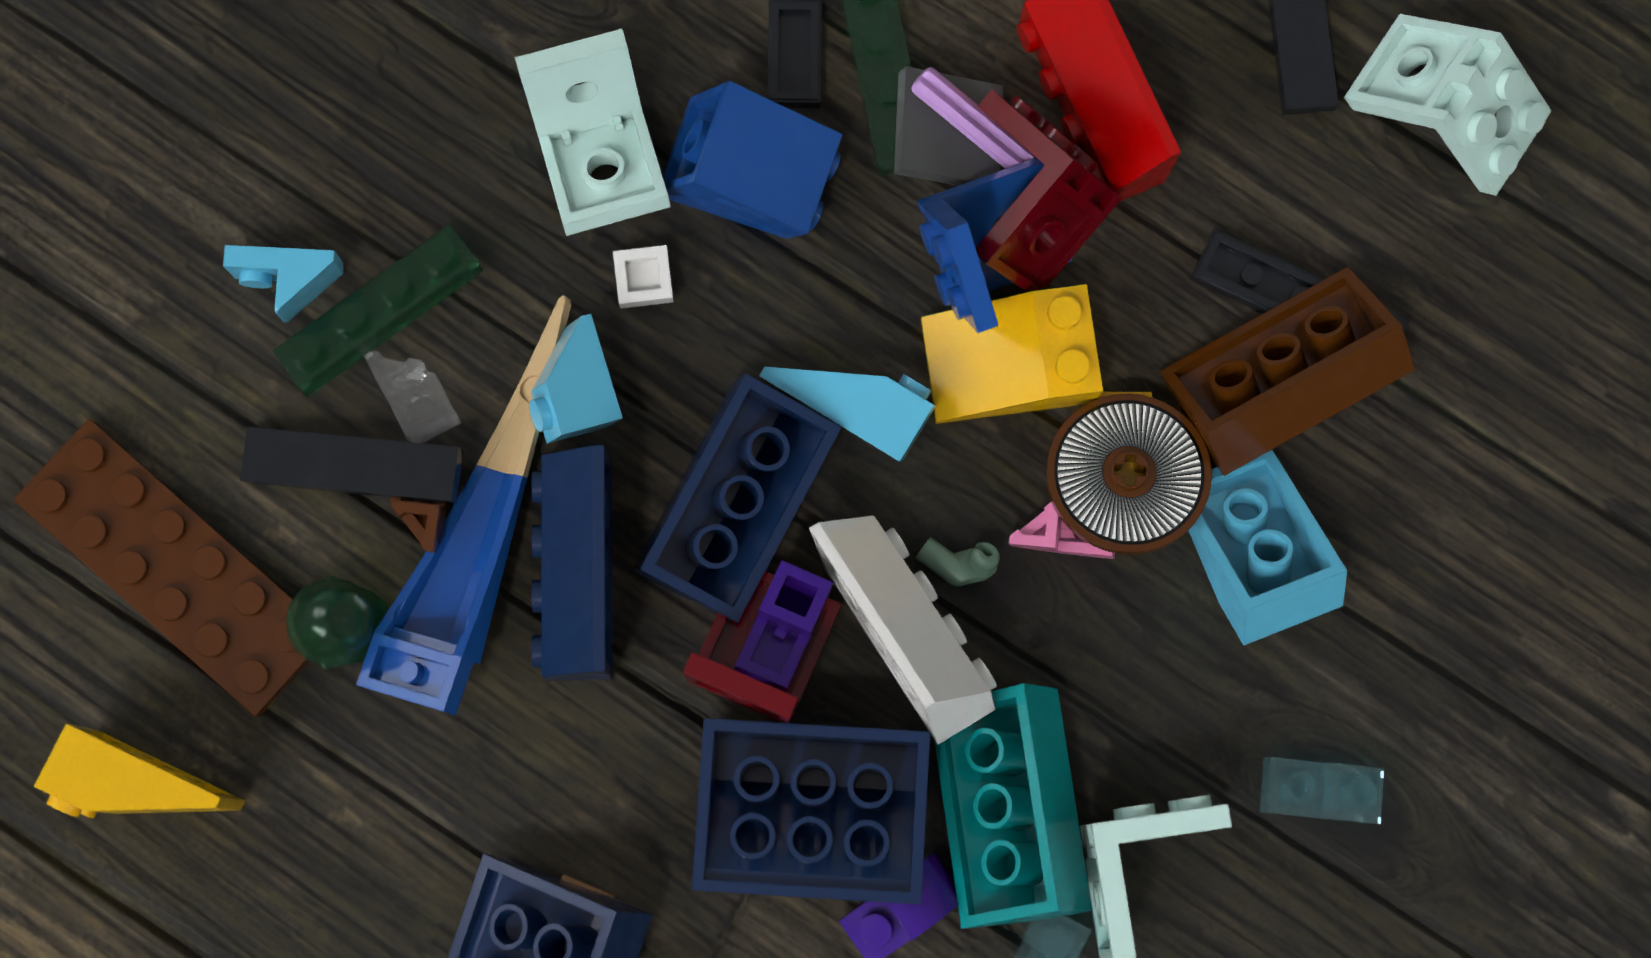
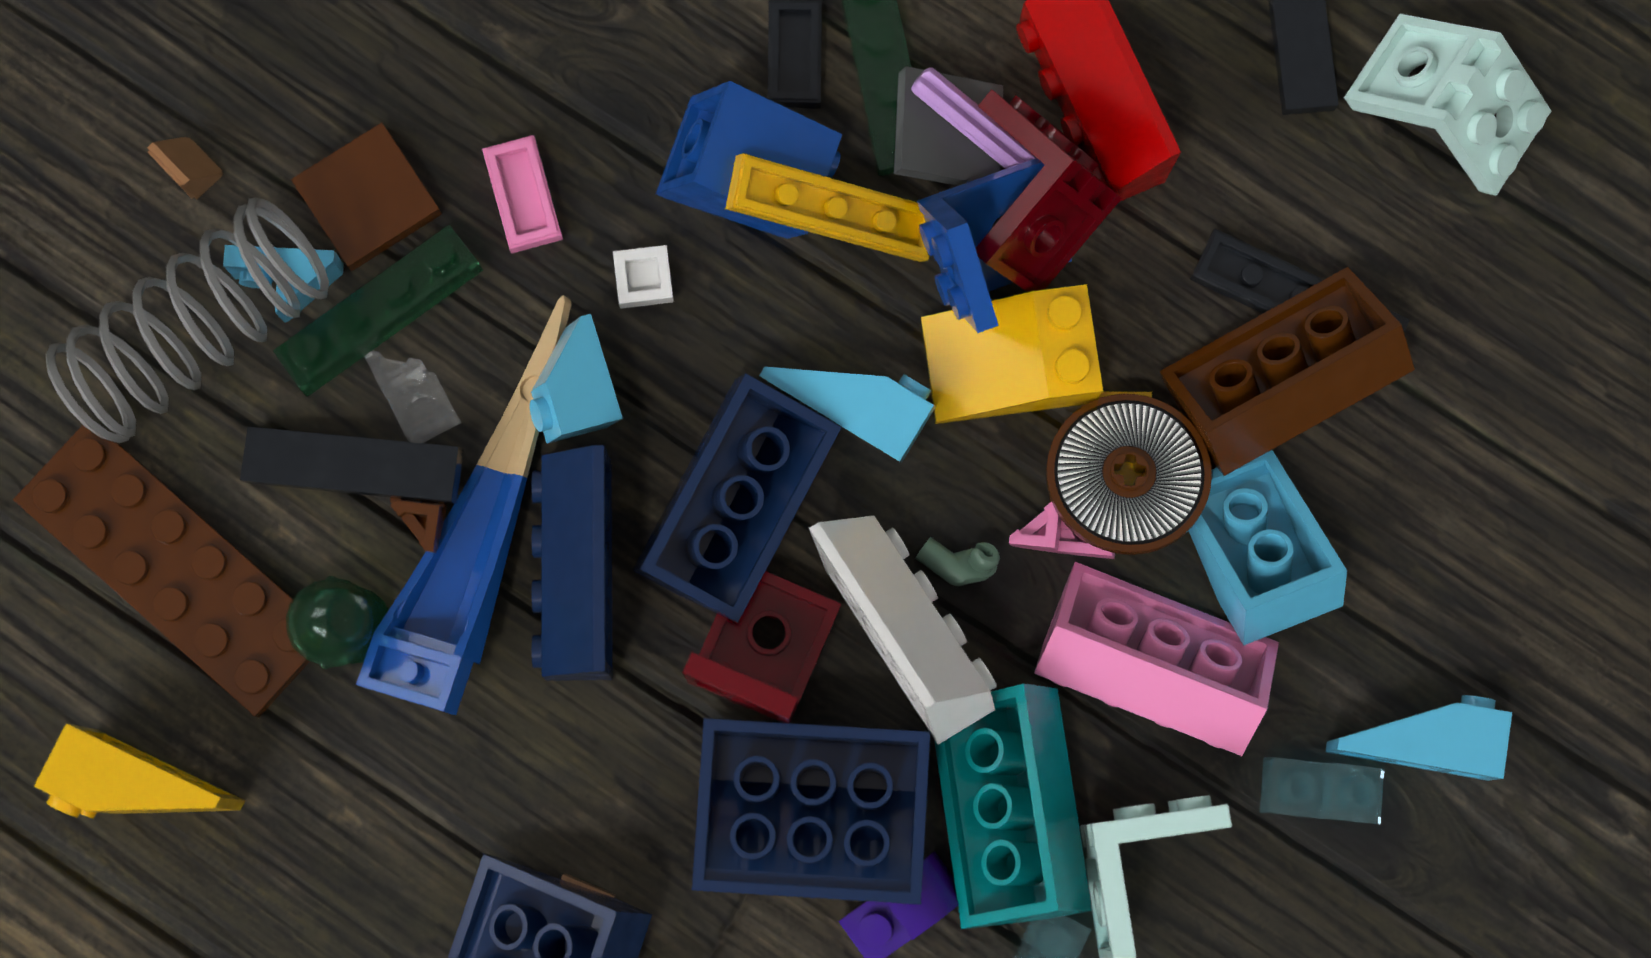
(186, 164): none -> medium nougat slope
(272, 264): none -> light grey piece
(366, 196): none -> reddish brown tile
(522, 194): none -> bright pink tile
(592, 128): light aqua bracket -> none
(783, 626): dark purple brick -> none
(826, 207): none -> yellow tile
(1158, 659): none -> bright pink slope
(1451, 739): none -> medium azure slope

